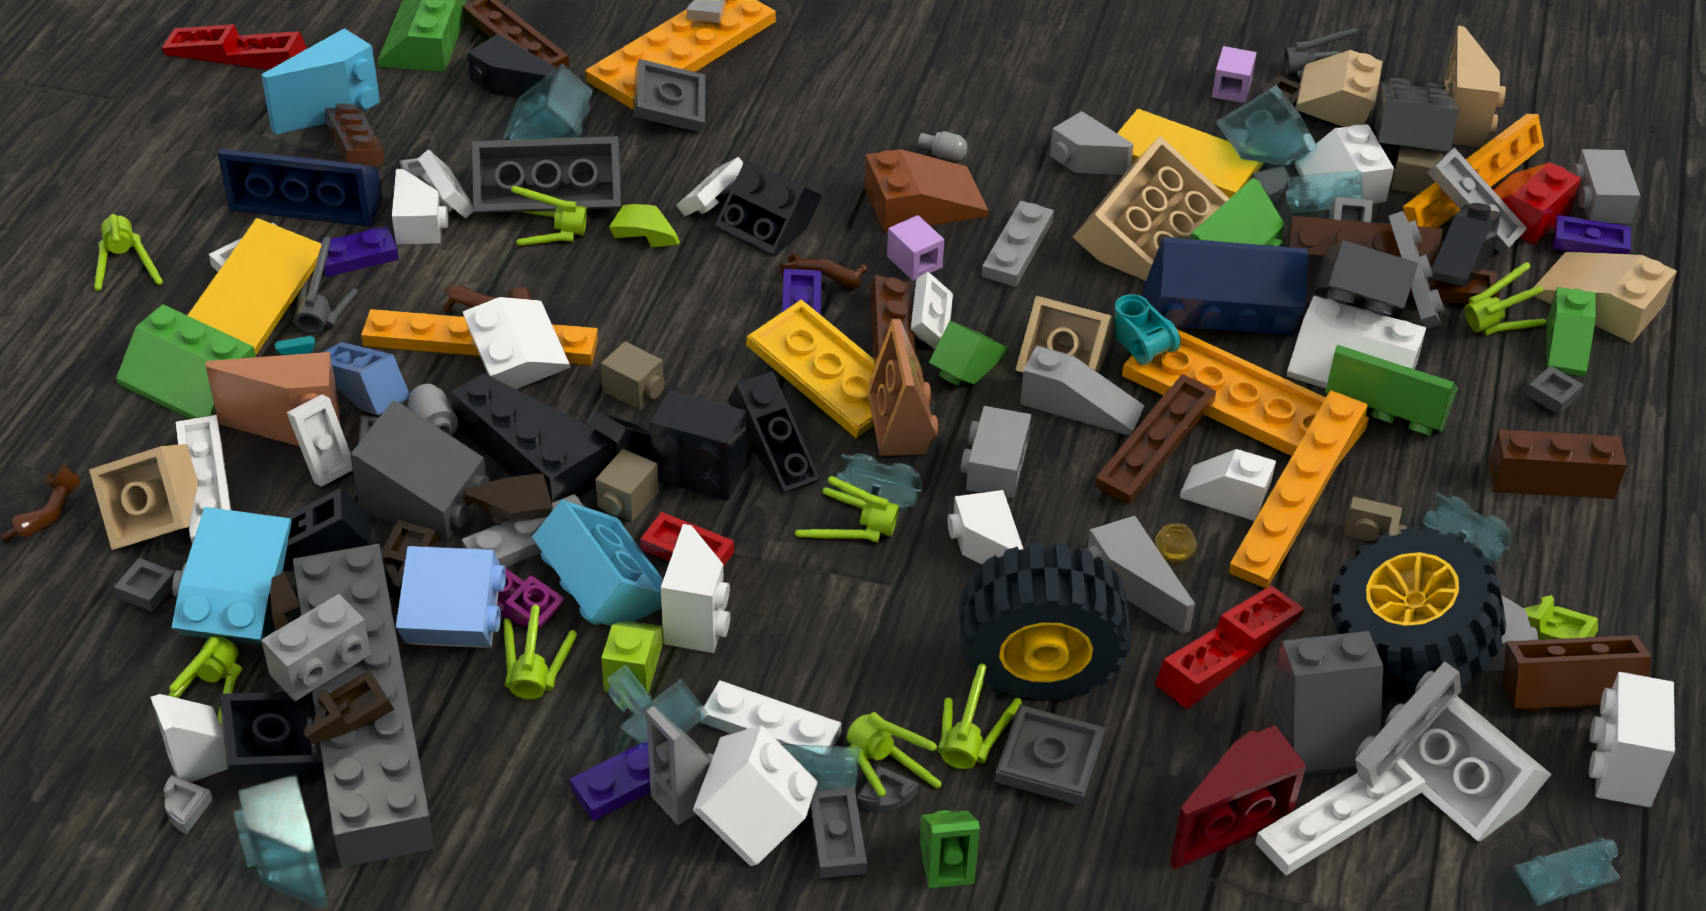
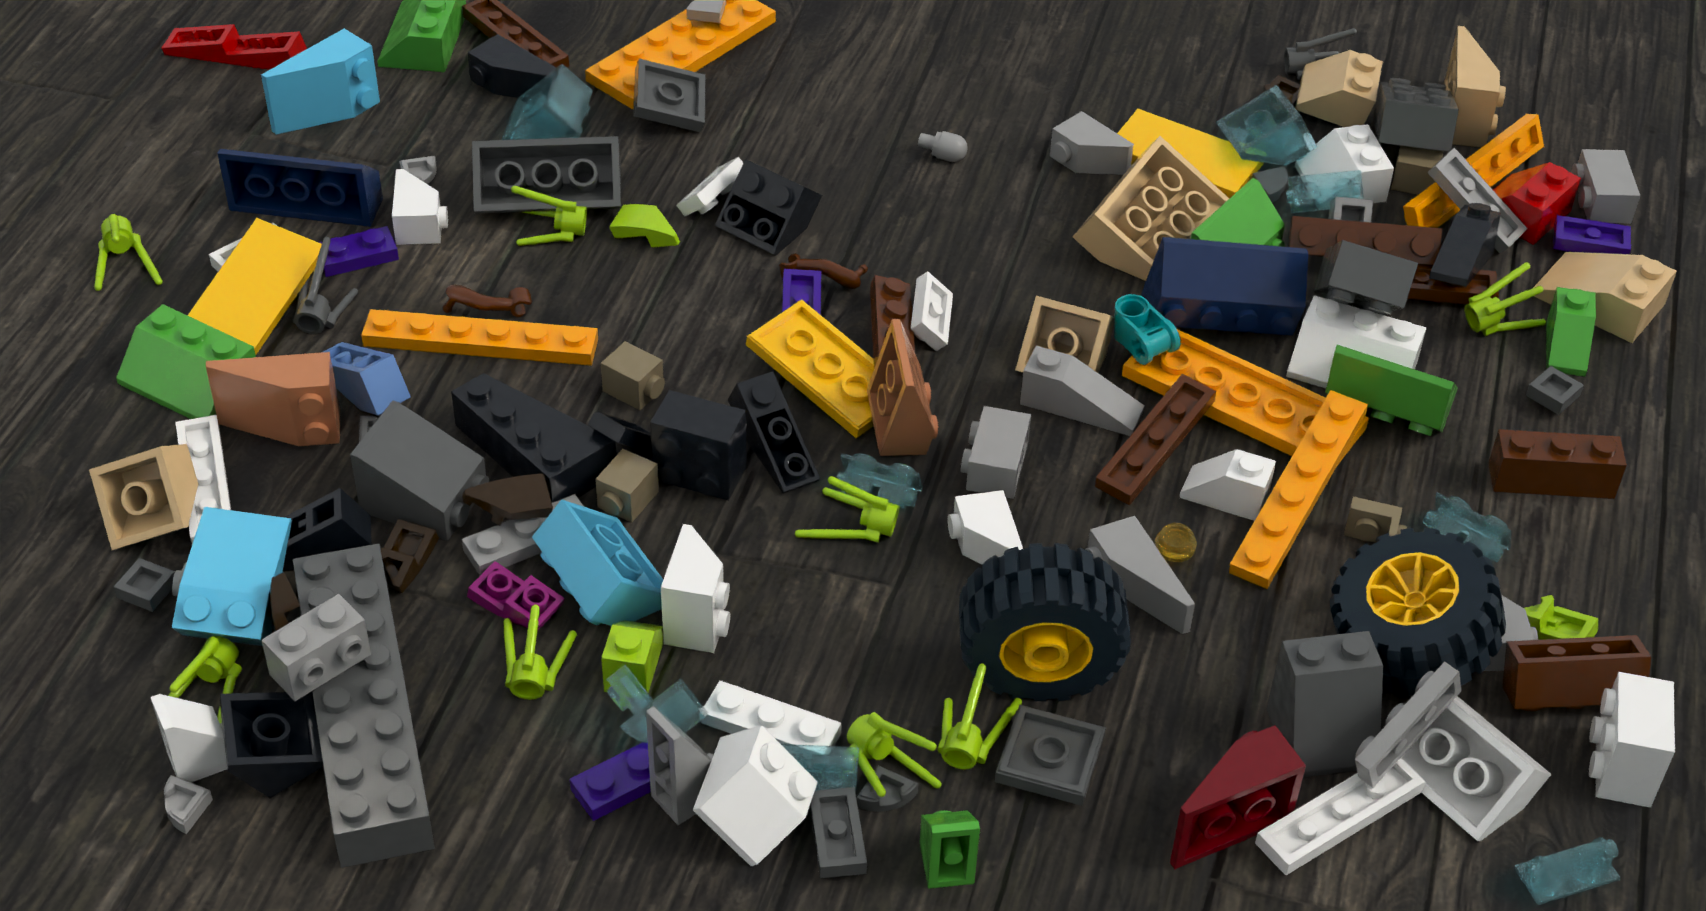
(34, 521): reddish brown piece -> none
(280, 839): clear light blue slope -> none
(295, 346): teal slope -> none
(321, 440): white plate -> none
(348, 708): dark brown slope -> none
(353, 135): reddish brown plate -> none
(434, 407): light grey brick -> none
(442, 179): white plate -> none
(450, 597): light blue piece -> none
(515, 340): white slope -> none
(664, 533): red plate -> none
(914, 184): dark orange slope -> none
(915, 247): lavender brick -> none
(966, 354): bright green slope -> none
(1017, 243): light grey plate -> none
(1216, 655): red slope -> none
(1234, 74): lavender brick -> none
(1427, 301): light grey plate -> none

